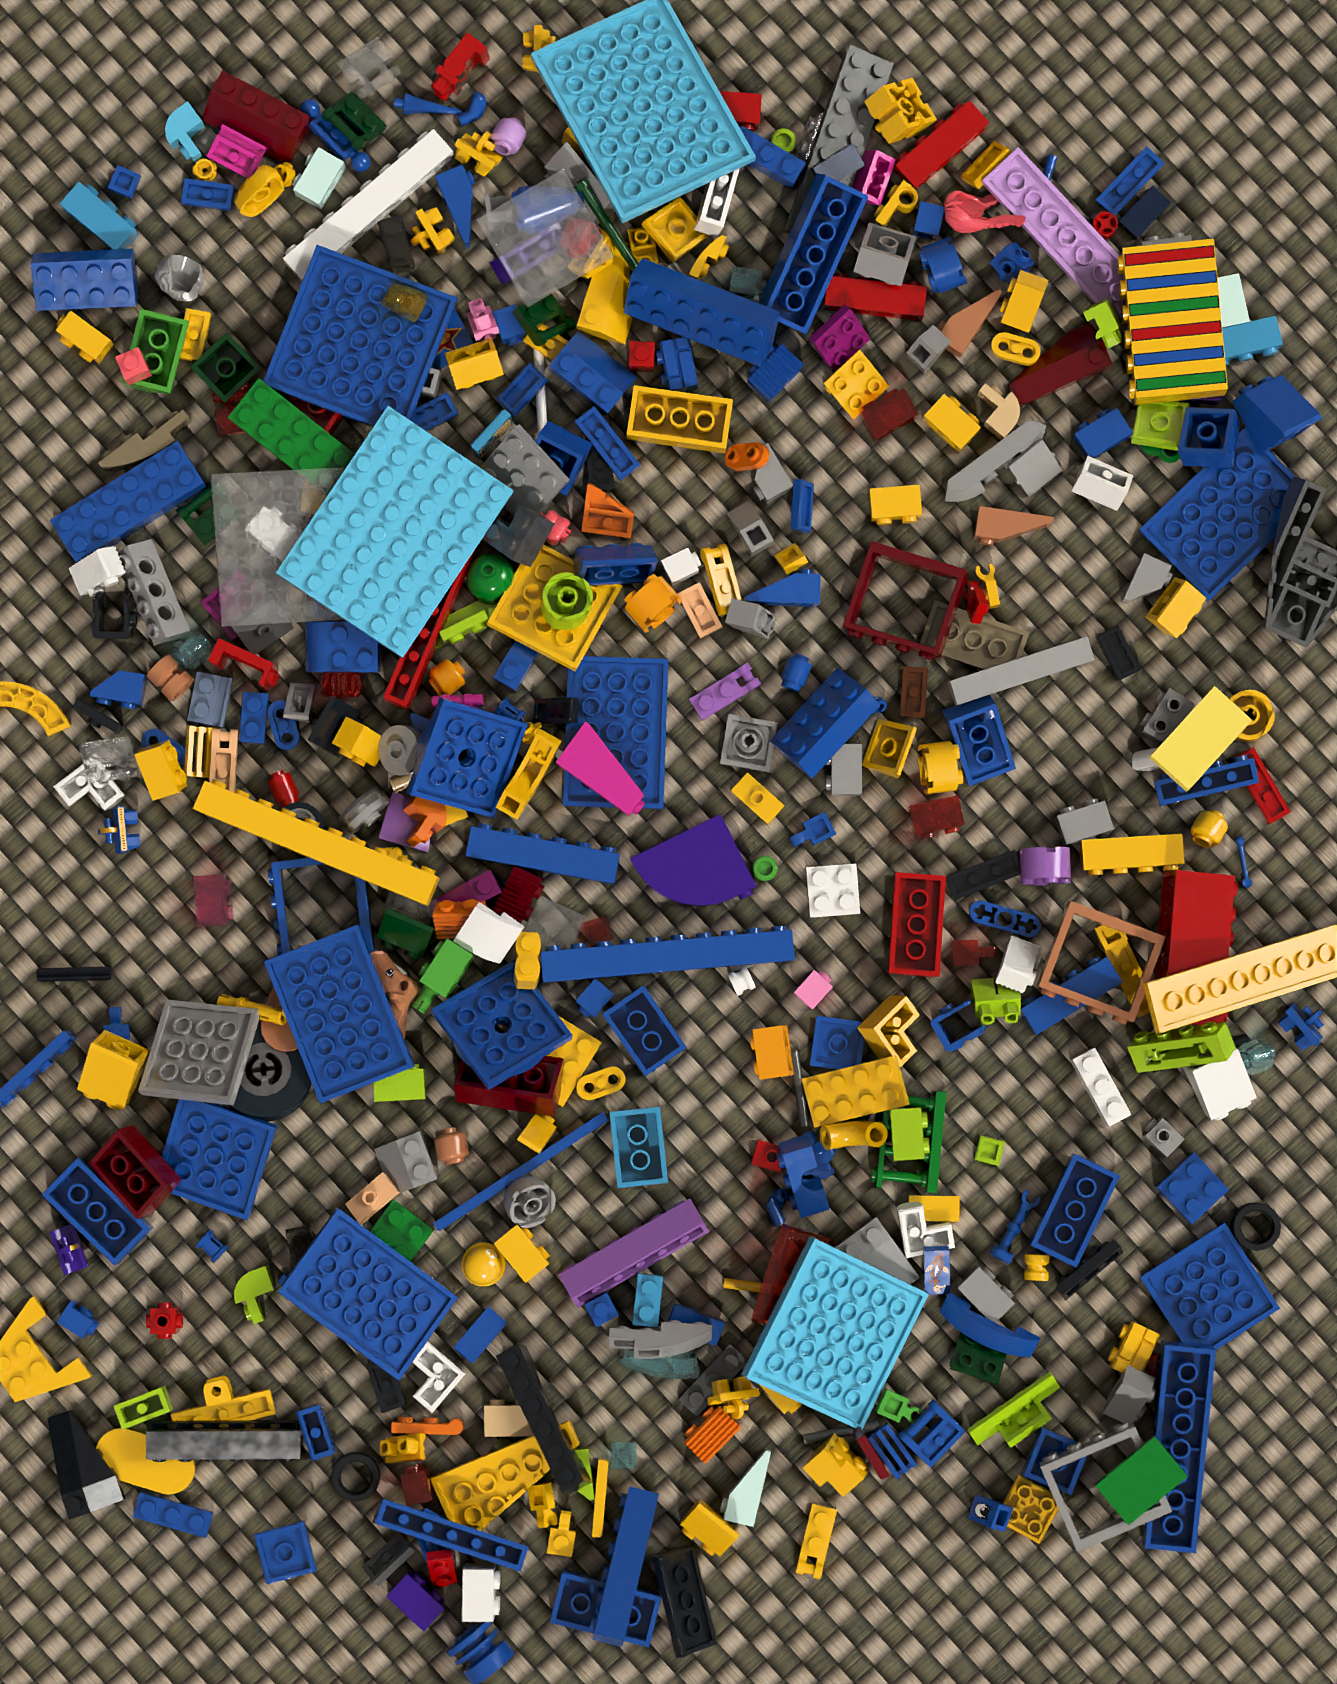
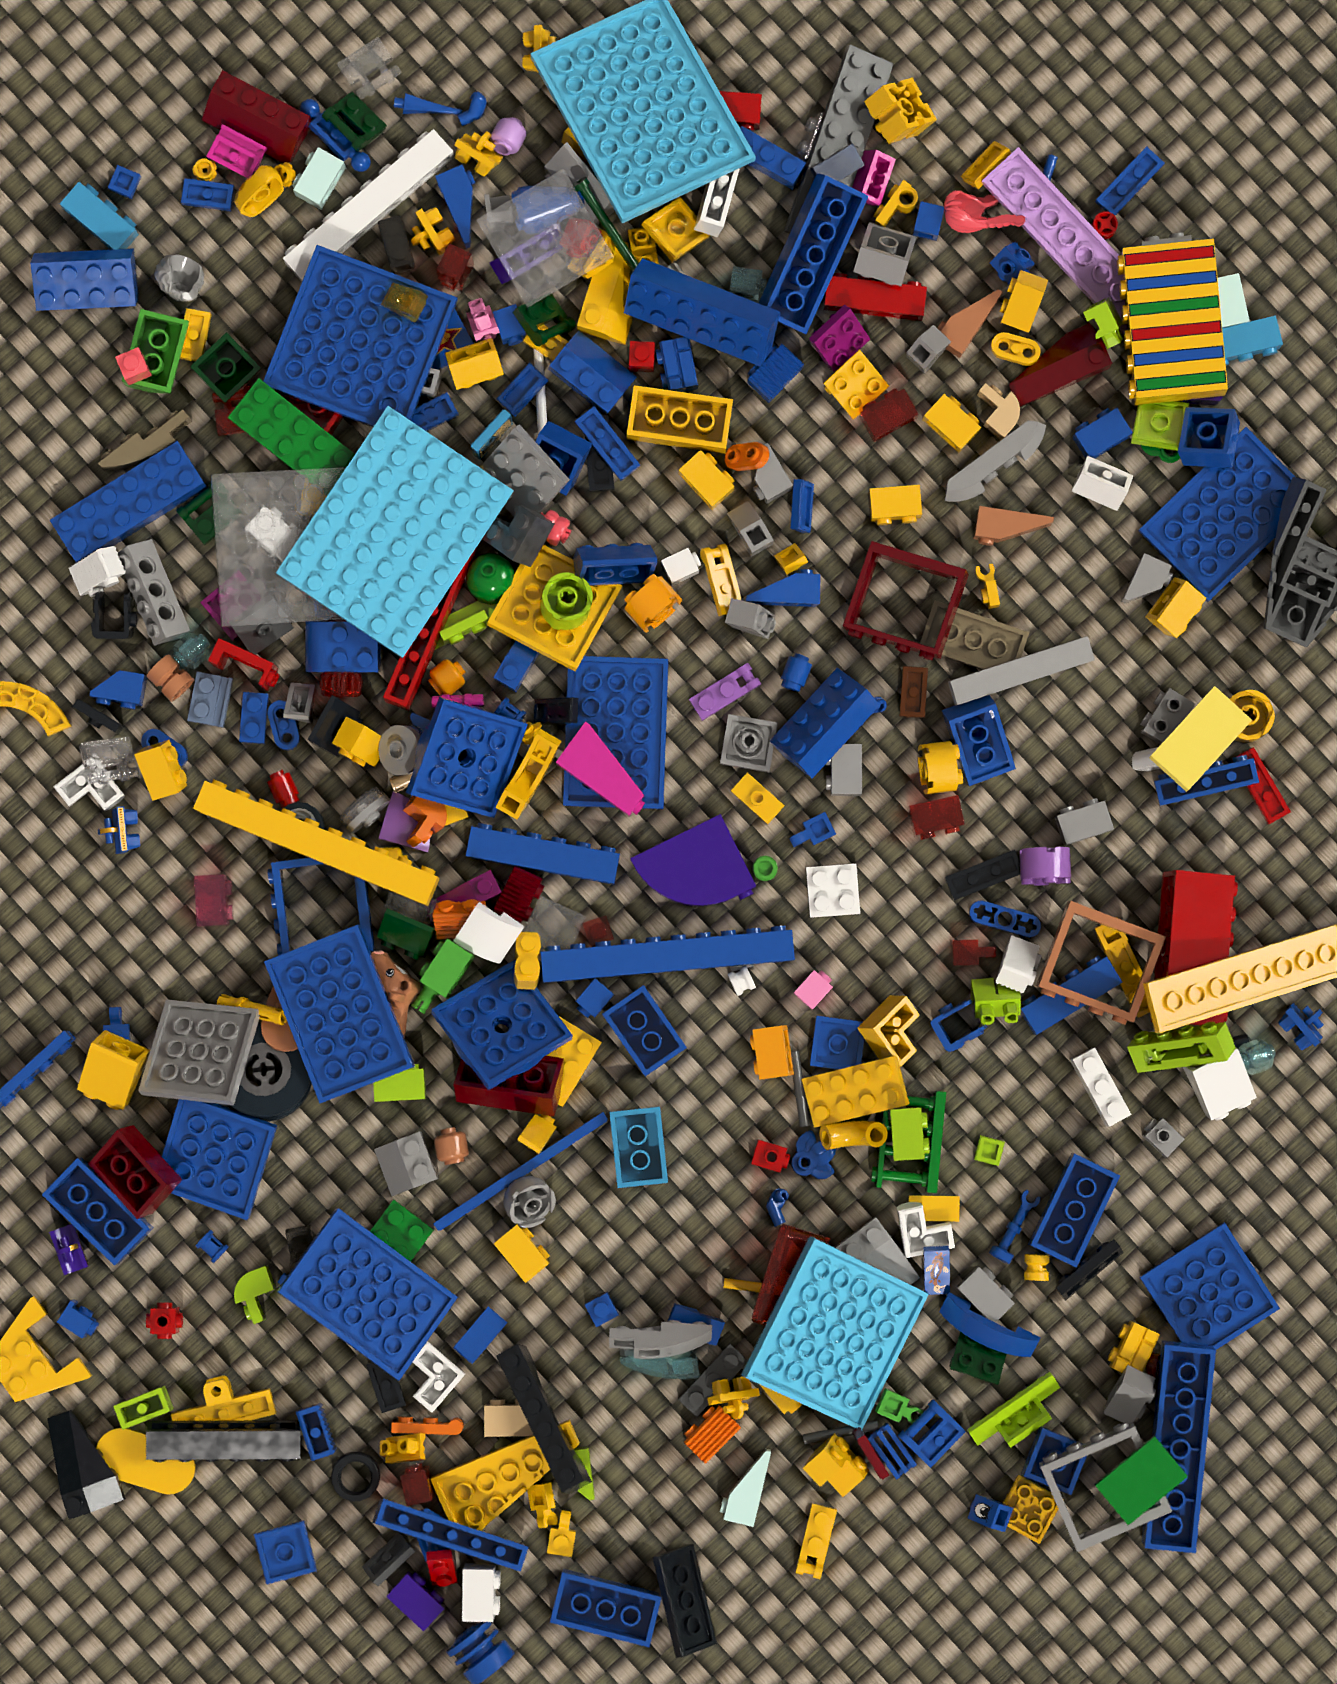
(73, 974): black axle -> none
(83, 336): yellow brick -> none
(173, 1514): blue plate -> none
(179, 129): medium azure brick -> none
(199, 749): yellow tile -> none
(224, 760): light nougat plate -> none
(372, 1198): light nougat plate -> none
(454, 268): none -> clear red brick
(458, 66): red hips -> none
(483, 1264): yellow helmet -> none
(600, 1497): yellow tile -> none
(601, 1084): yellow plate -> none
(606, 515): orange wing -> none
(623, 1455): clear light blue tile -> none
(625, 1566): blue brick -> none
(633, 1252): medium lavender brick -> none
(647, 1300): dark azure brick -> none
(699, 610): light nougat plate -> none
(707, 479): none -> yellow brick
(709, 1528): yellow slope -> none
(712, 253): yellow slope -> none
(784, 139): lime tile -> none
(798, 1158): blue arch -> none
(889, 747): yellow slope -> none
(916, 924): red brick -> none
(941, 146): red brick -> none
(943, 265): blue brick -> none
(977, 602): red plate -> none
(1034, 467): light grey piece -> none
(1117, 653): black plate -> none
(1131, 852): yellow brick -> none
(1144, 212): dark blue tile -> none
(1191, 1188): blue brick -> none
(1209, 828): yellow head -> none
(1246, 882): blue hinge -> none
(1274, 412): blue slope -> none
(1274, 1230): black tyre -> none

